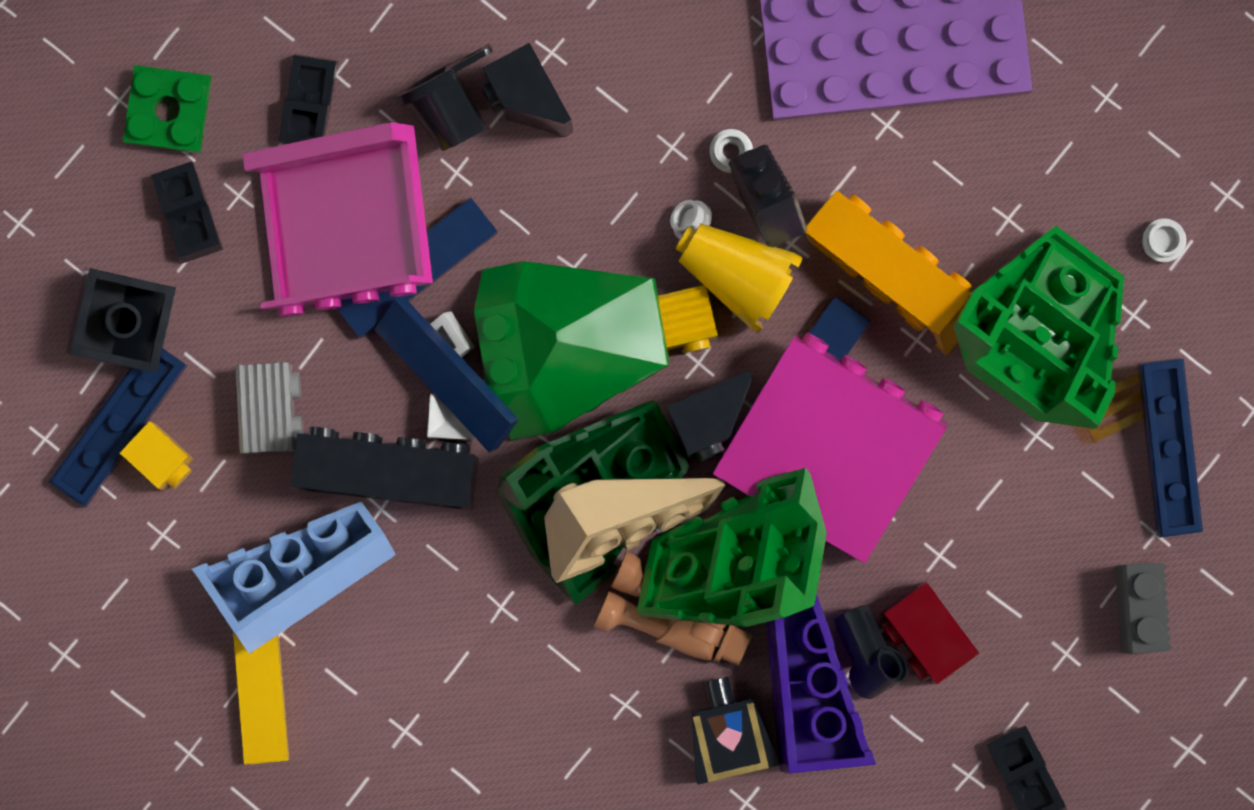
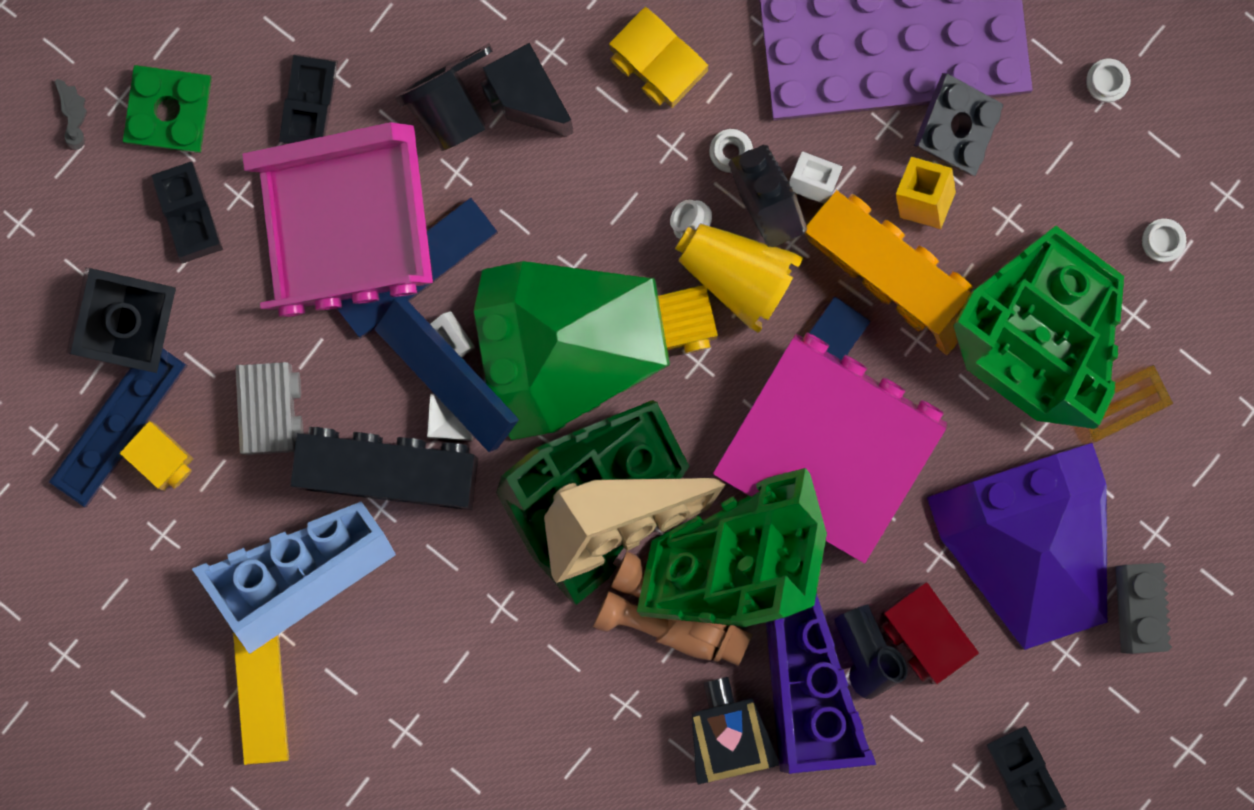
(73, 108): none -> dark grey piece
(657, 58): none -> yellow brick
(708, 417): black slope -> none
(815, 177): none -> white plate
(925, 192): none -> yellow brick
(977, 121): none -> black piece
(1034, 543): none -> dark purple wedge
(1108, 80): none -> white plate
(1170, 447): dark blue tile -> none

